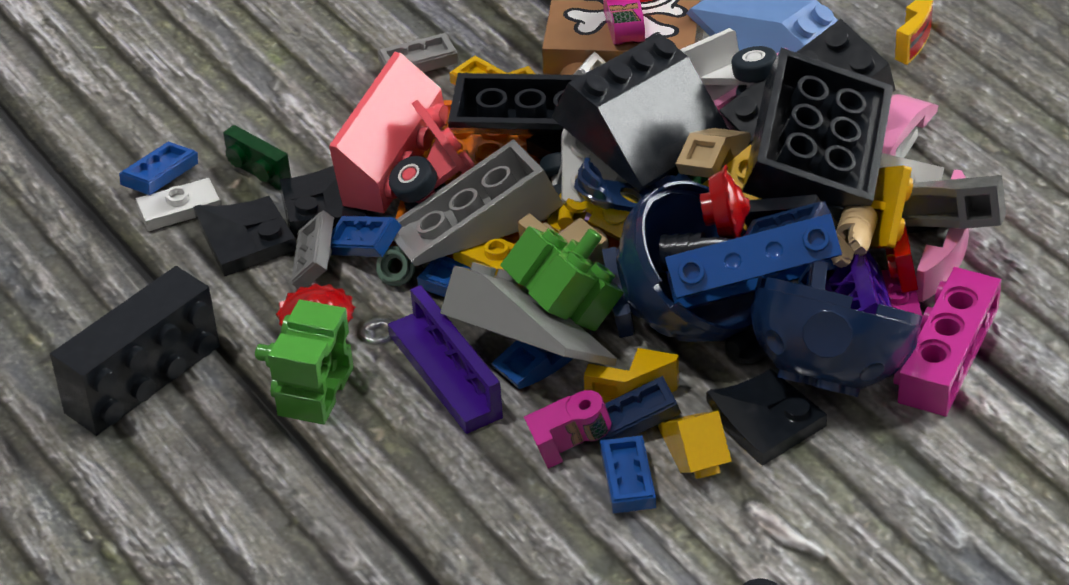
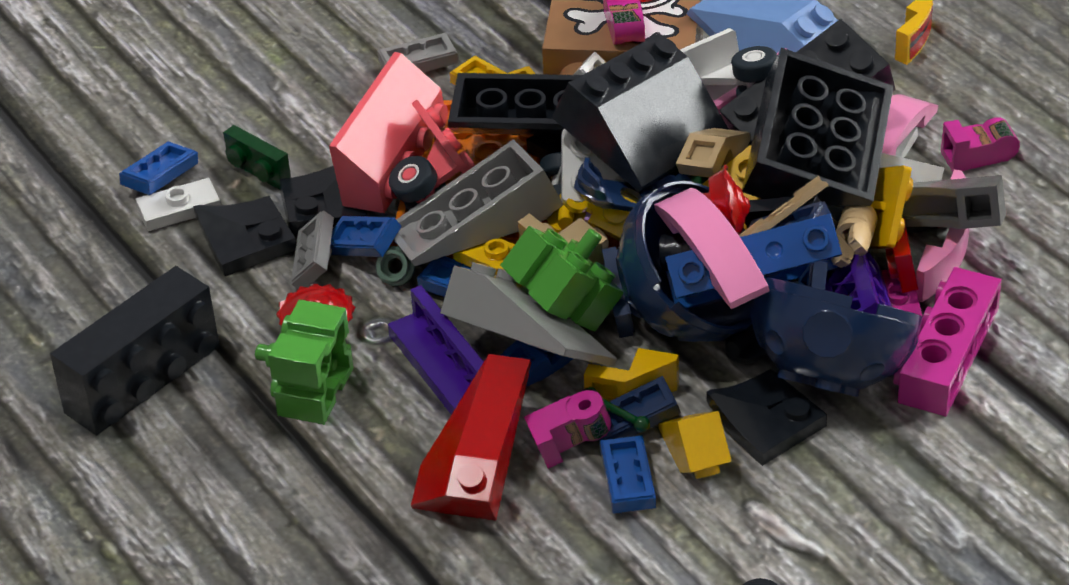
(473, 451): none -> red wedge
(640, 423): none -> dark green hinge
(715, 244): none -> bright pink slope
(800, 197): none -> tan piece
(978, 144): none -> dark pink leg

